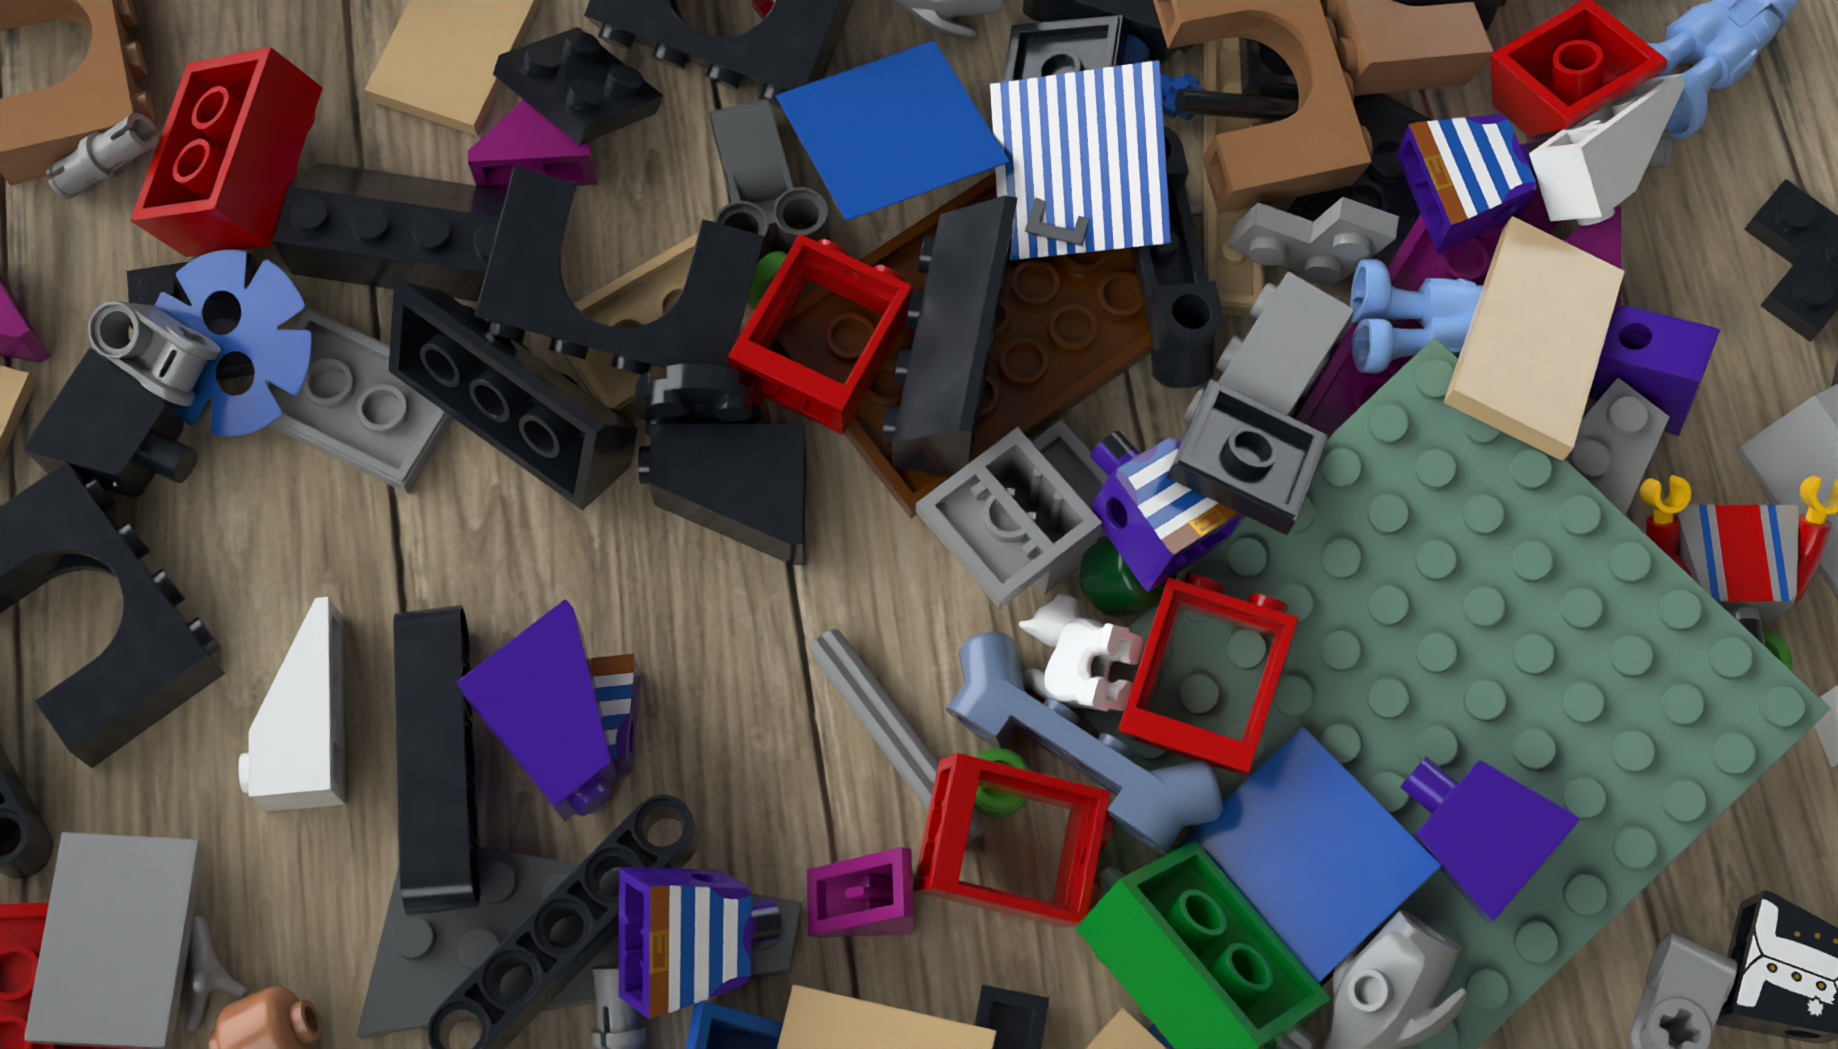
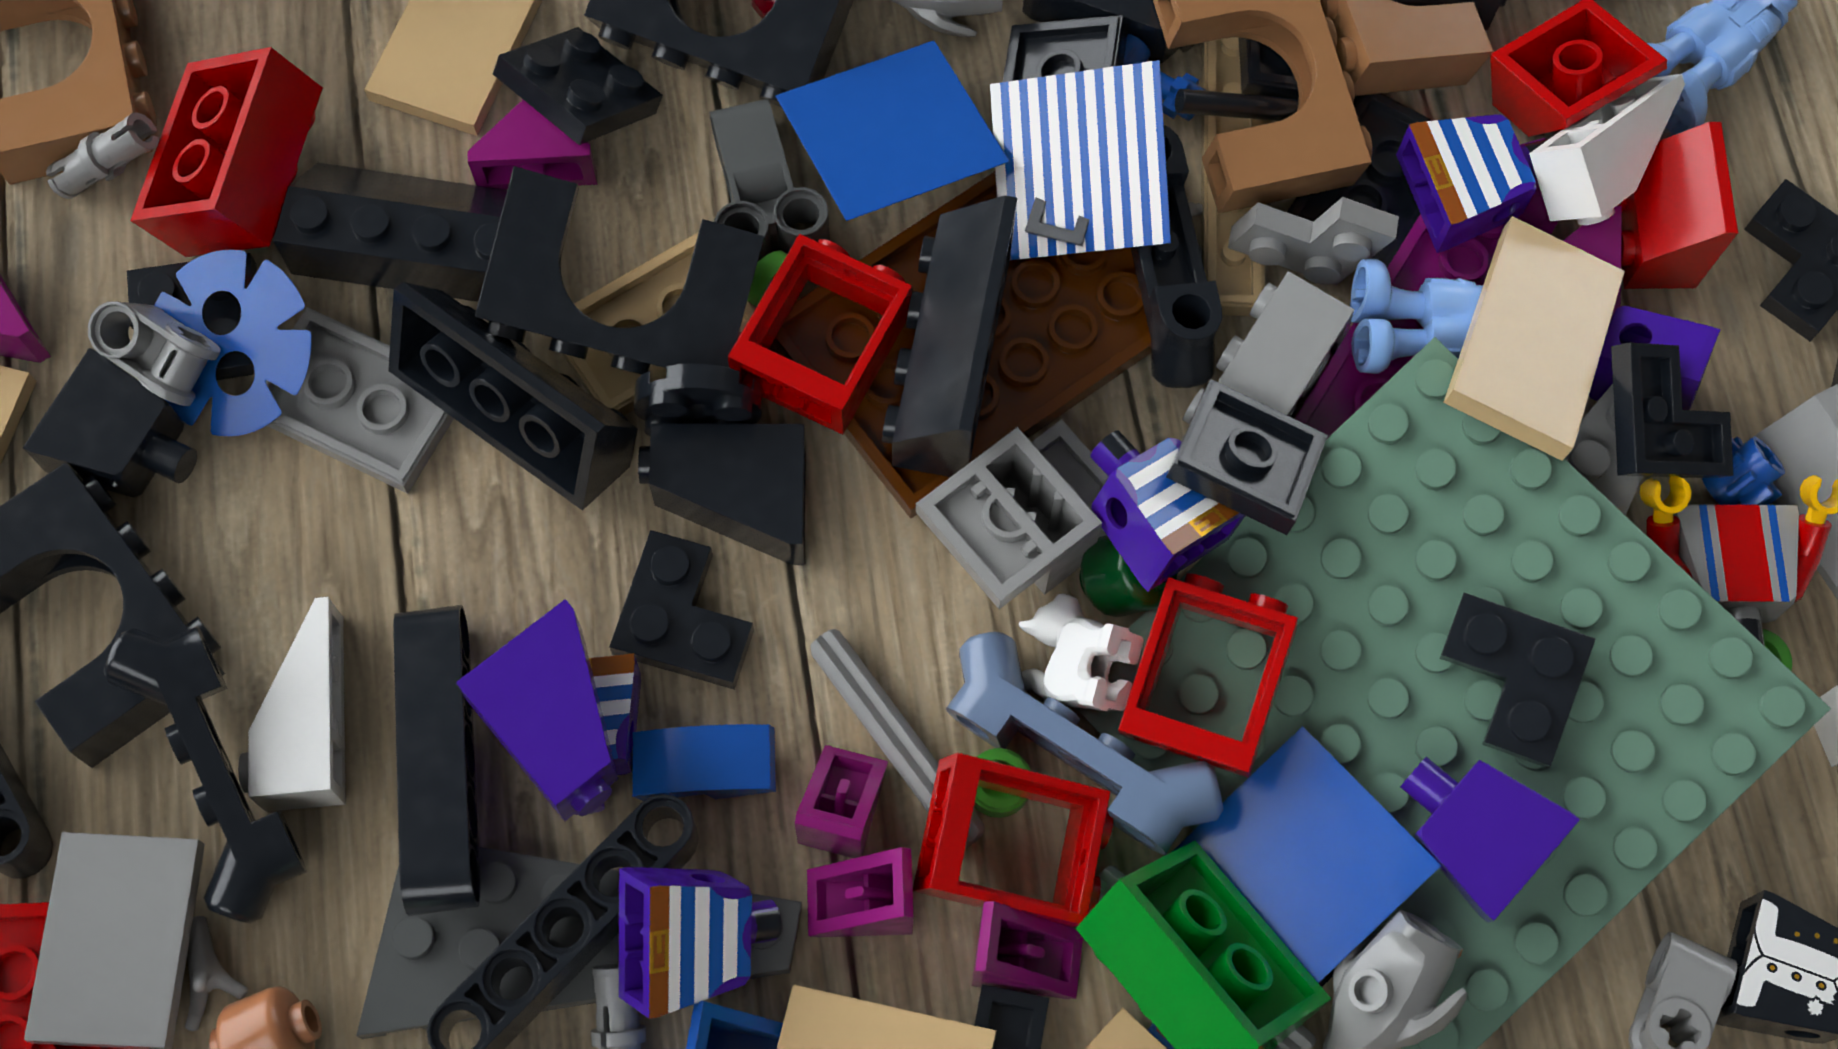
(180, 676): none -> black plate
(667, 627): none -> black plate
(704, 760): none -> blue slope
(840, 802): none -> magenta slope
(1026, 953): none -> magenta slope
(1538, 668): none -> black plate
(1653, 429): none -> black plate
(1679, 213): none -> red slope
(1754, 473): none -> blue gear

